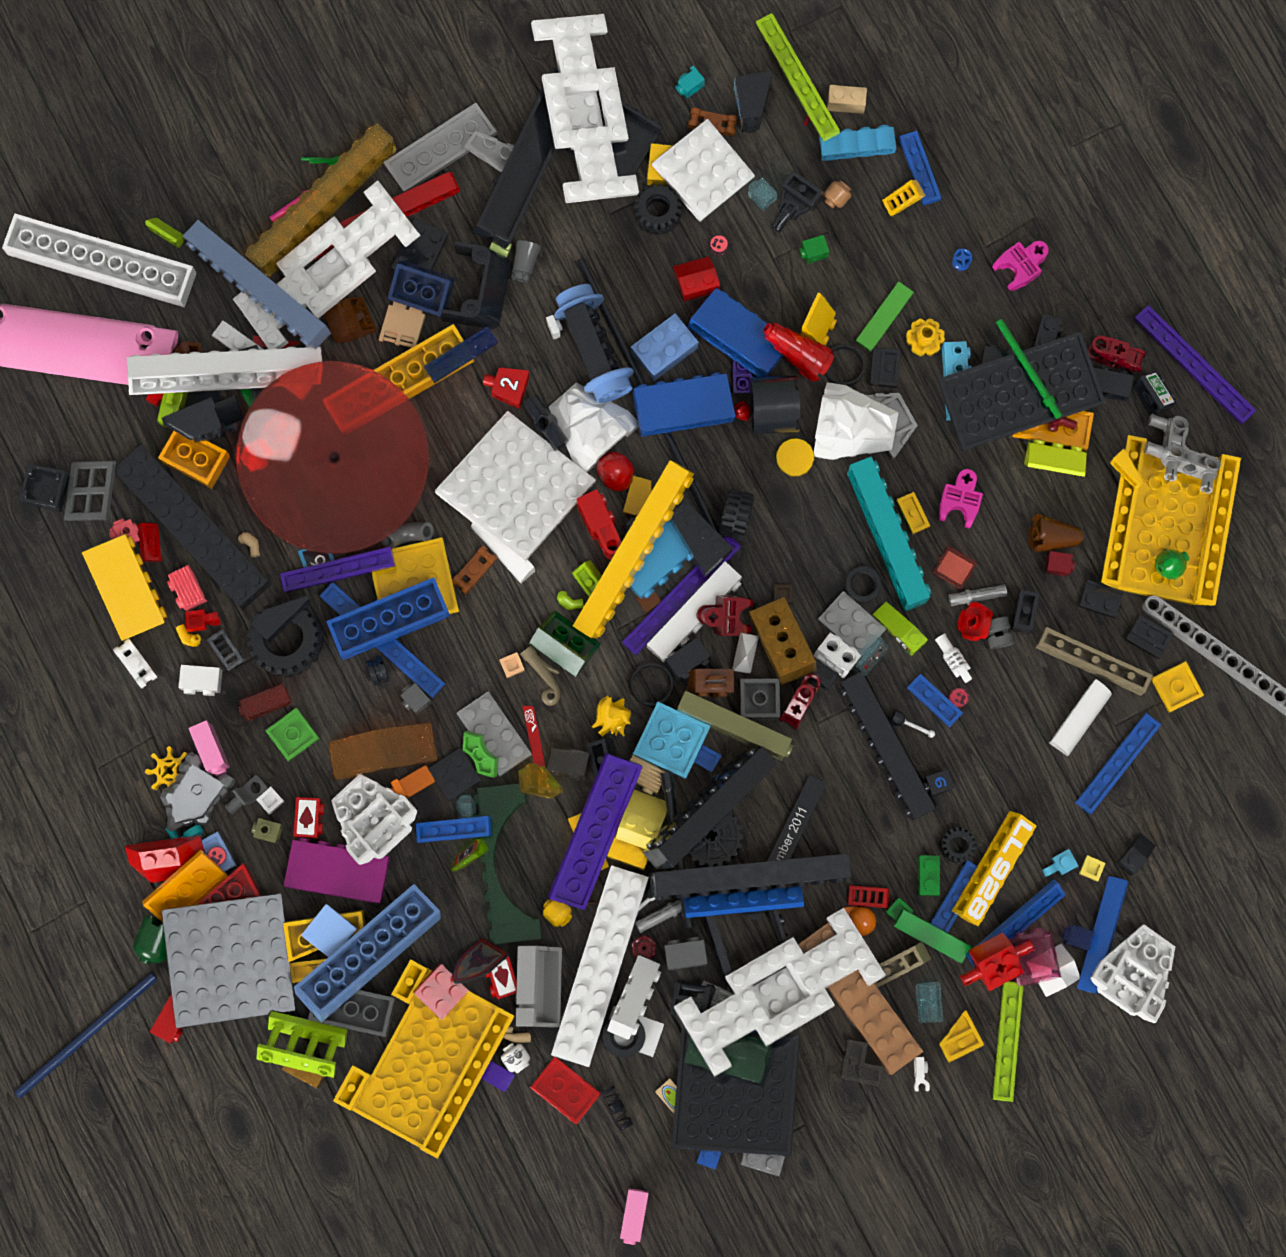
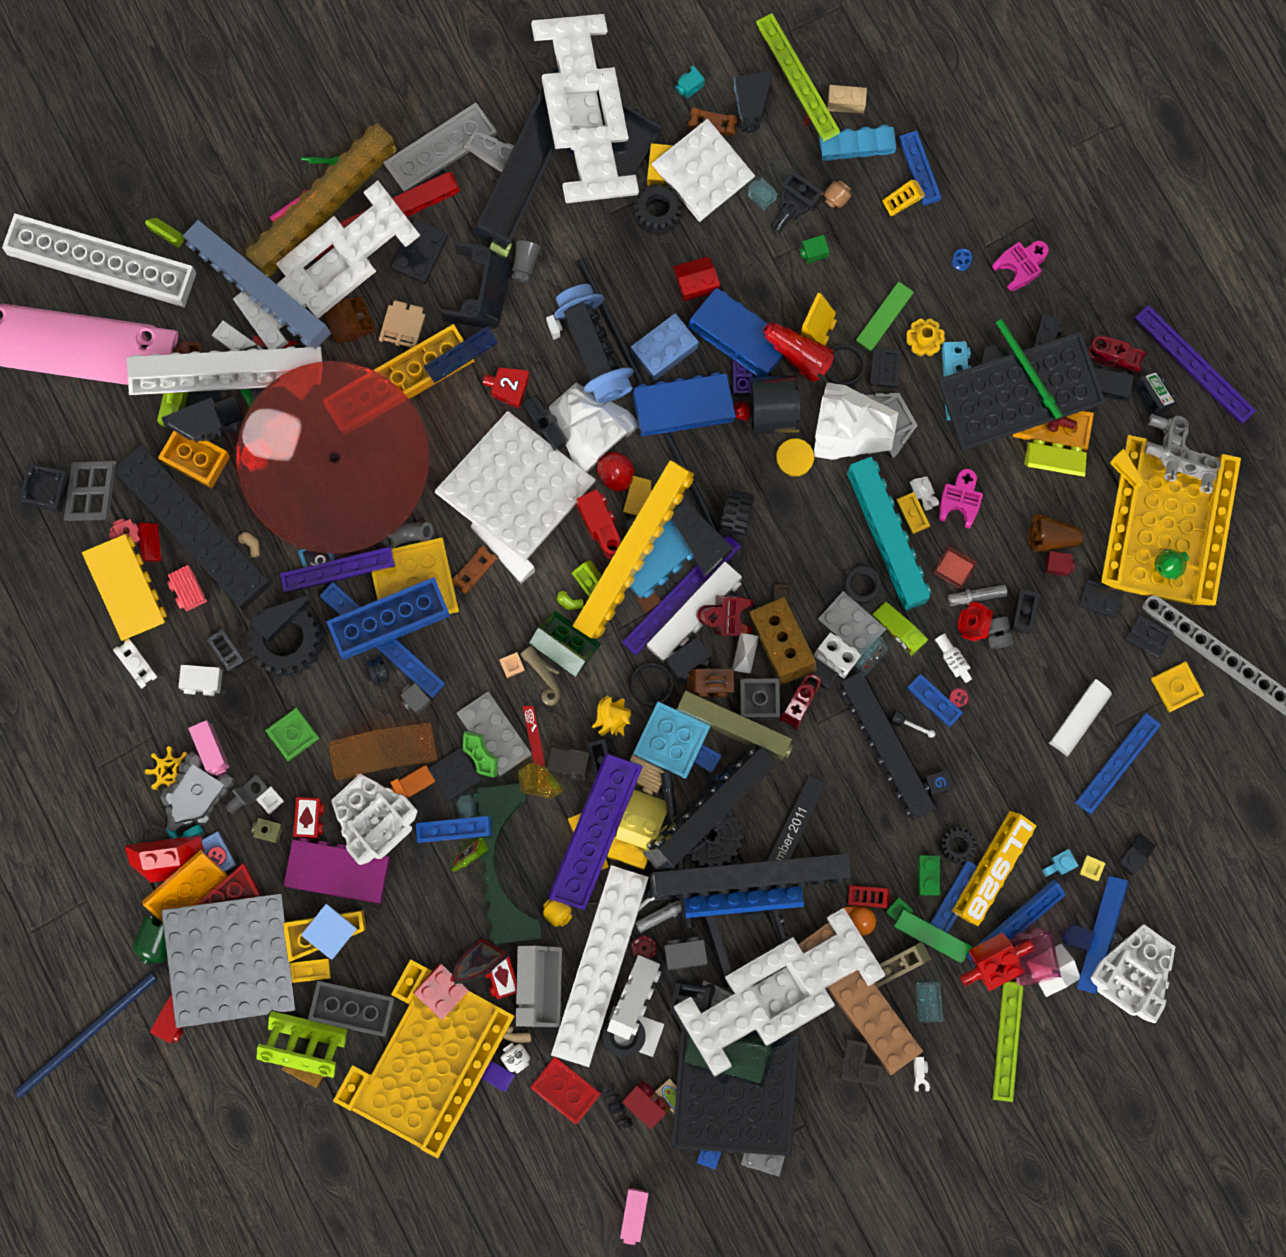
(155, 399): red piece -> none
(187, 638): yellow arm -> none
(198, 620): red plate -> none
(264, 702): clear red brick -> none
(367, 952): medium blue brick -> none
(421, 288): dark blue brick -> none
(646, 1104): none -> dark red brick
(718, 244): tile -> none
(924, 491): none -> white plate
(961, 1039): yellow wing -> none
(1094, 661): dark tan brick -> none

